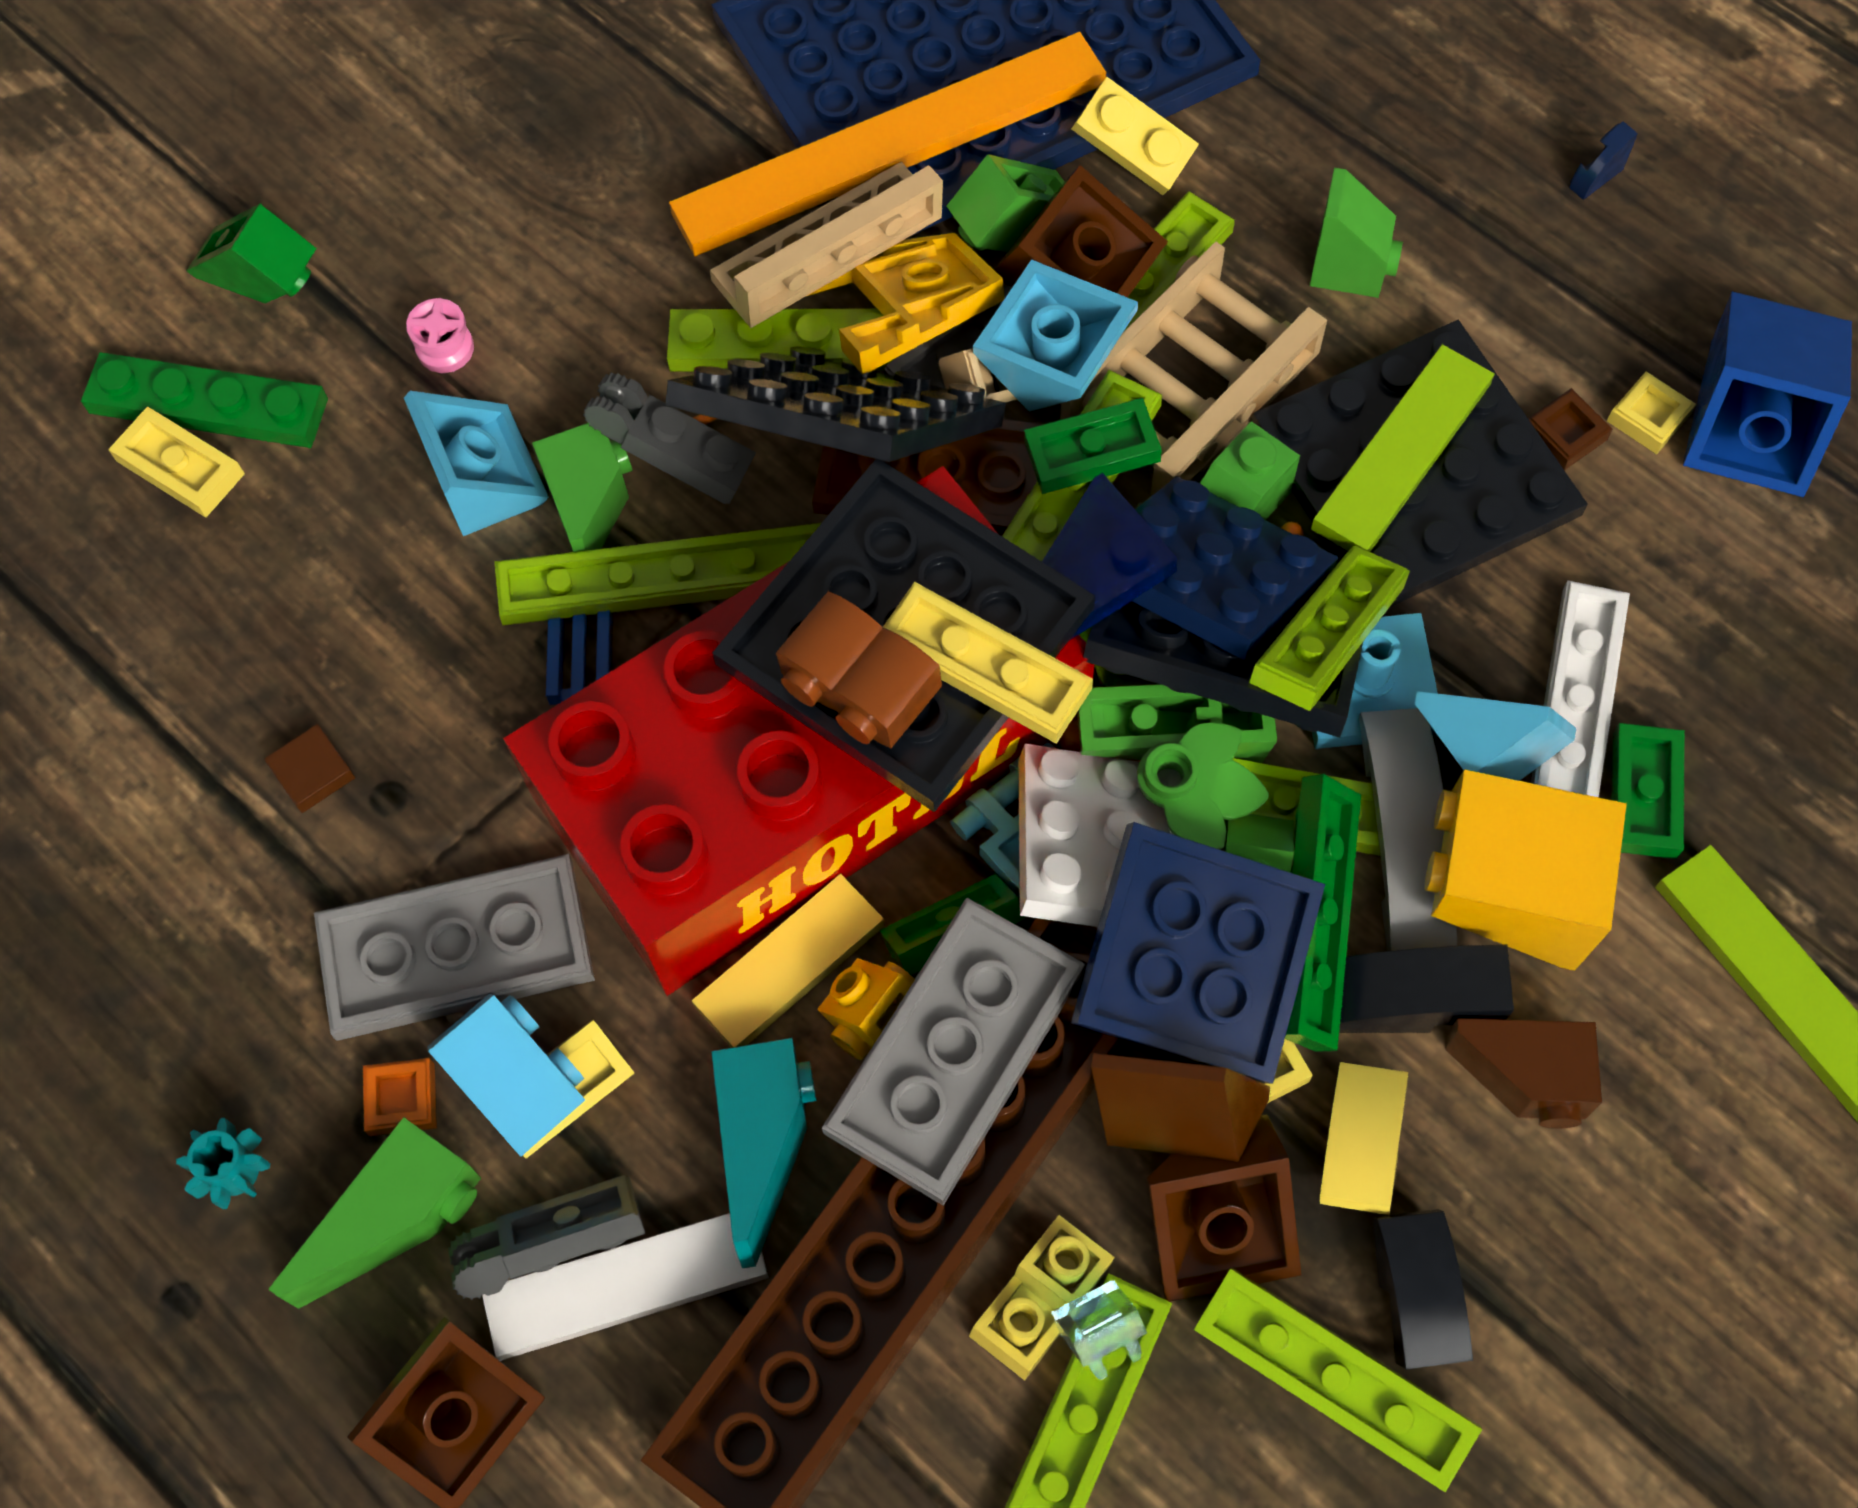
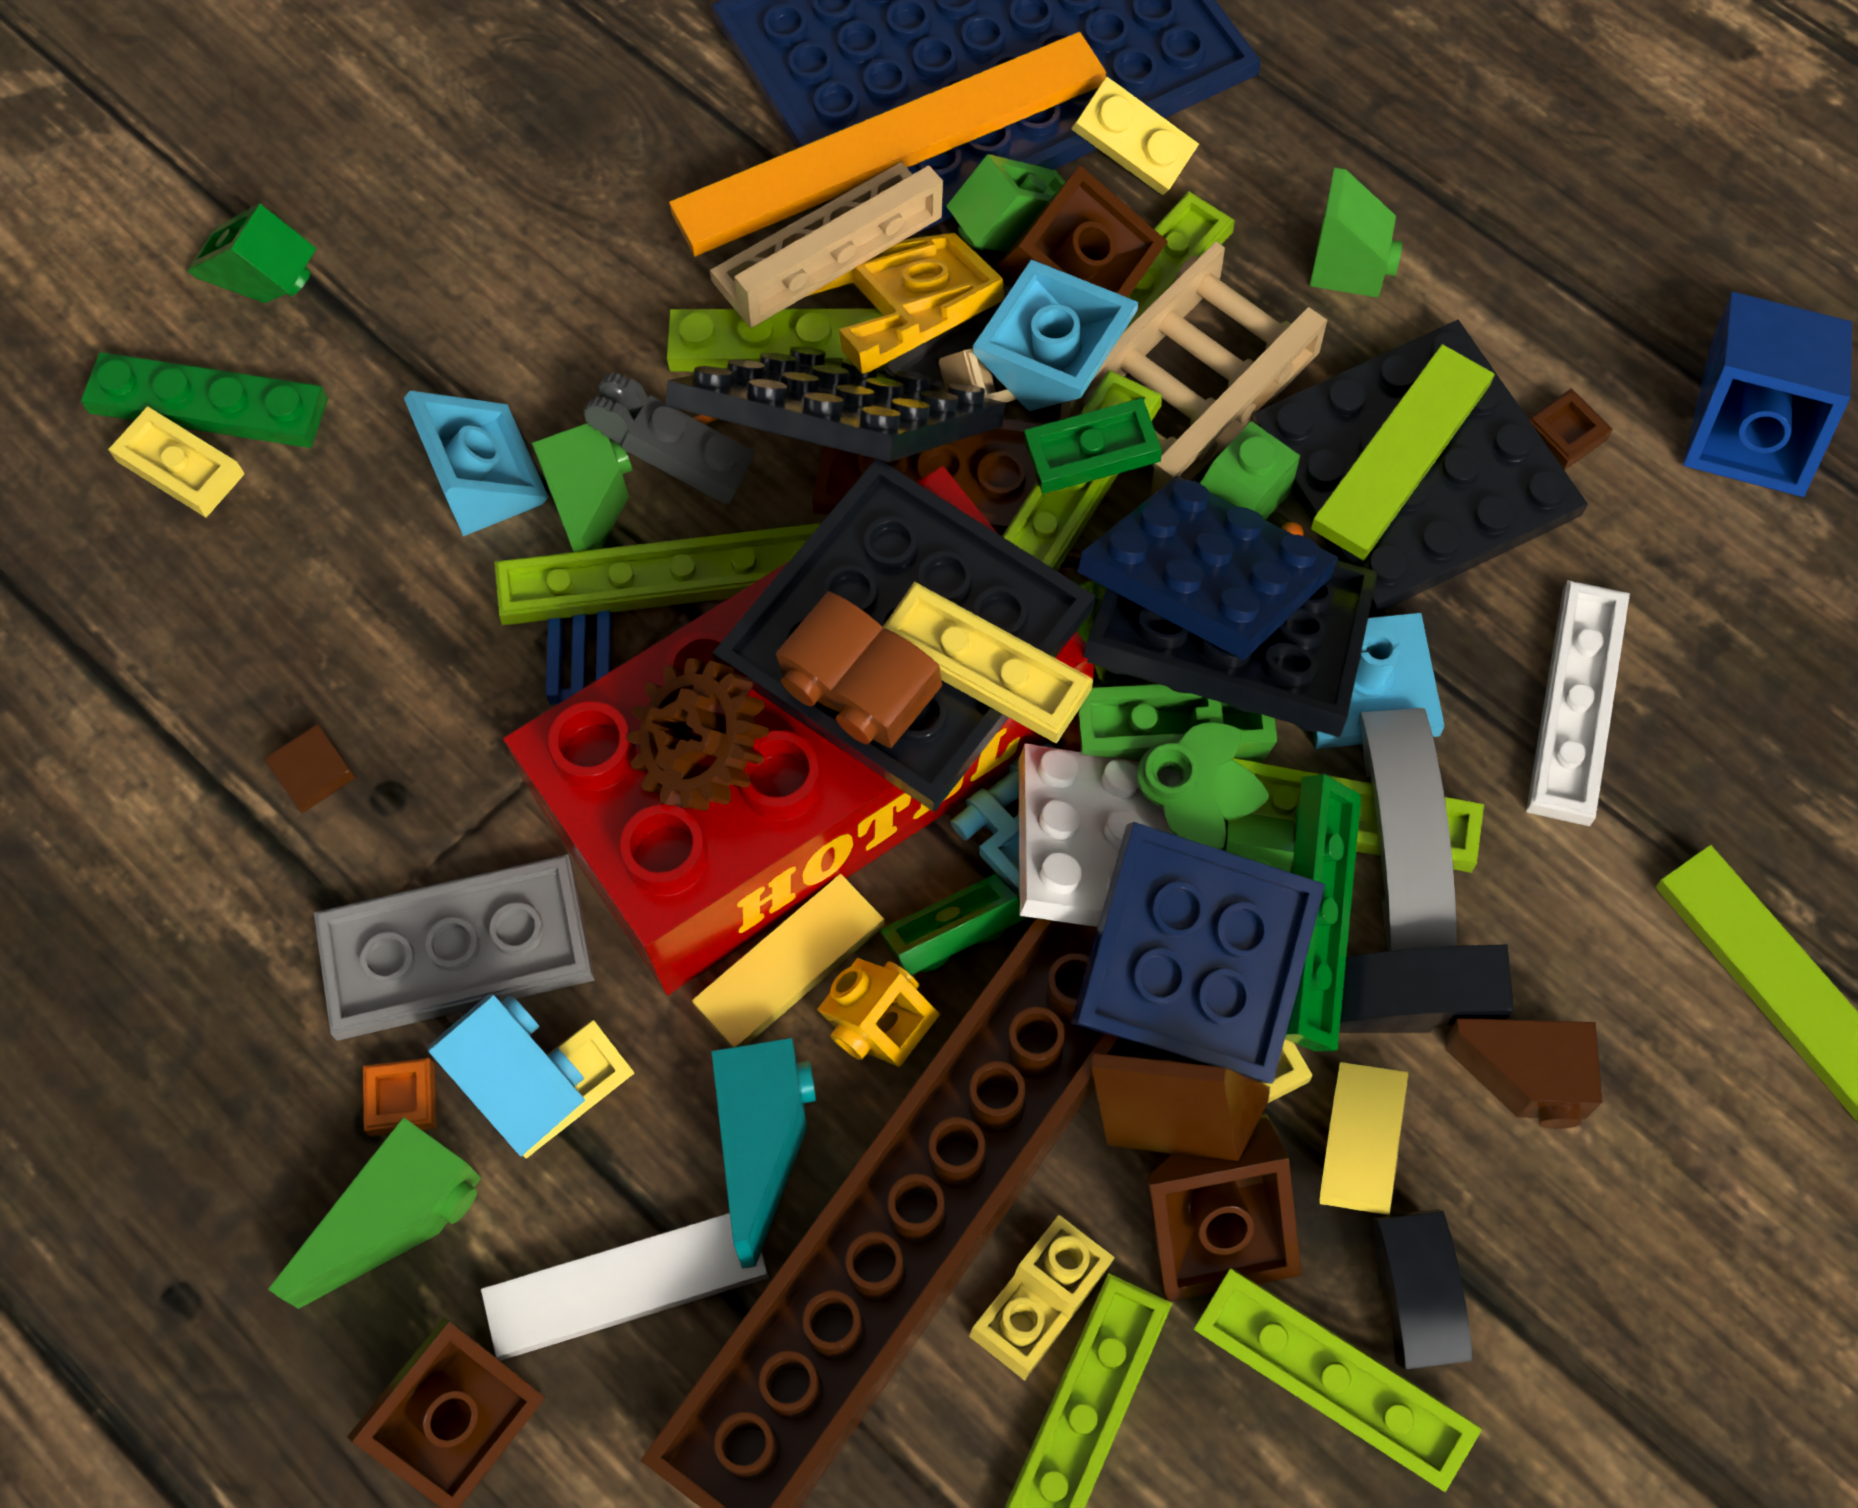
(214, 1149): teal gear -> none
(426, 328): bright pink wheel -> none
(544, 1236): dark grey hinge -> none
(718, 709): none -> reddish brown gear
(954, 1050): light grey tile -> none
(1099, 1325): clear light blue tile -> none
(1109, 551): clear blue wing -> none
(1329, 628): lime tile -> none
(1495, 734): medium azure slope -> none
(1527, 865): yellow slope -> none
(1611, 161): dark blue tile -> none
(1651, 412): light yellow tile -> none
(1651, 782): green plate -> none

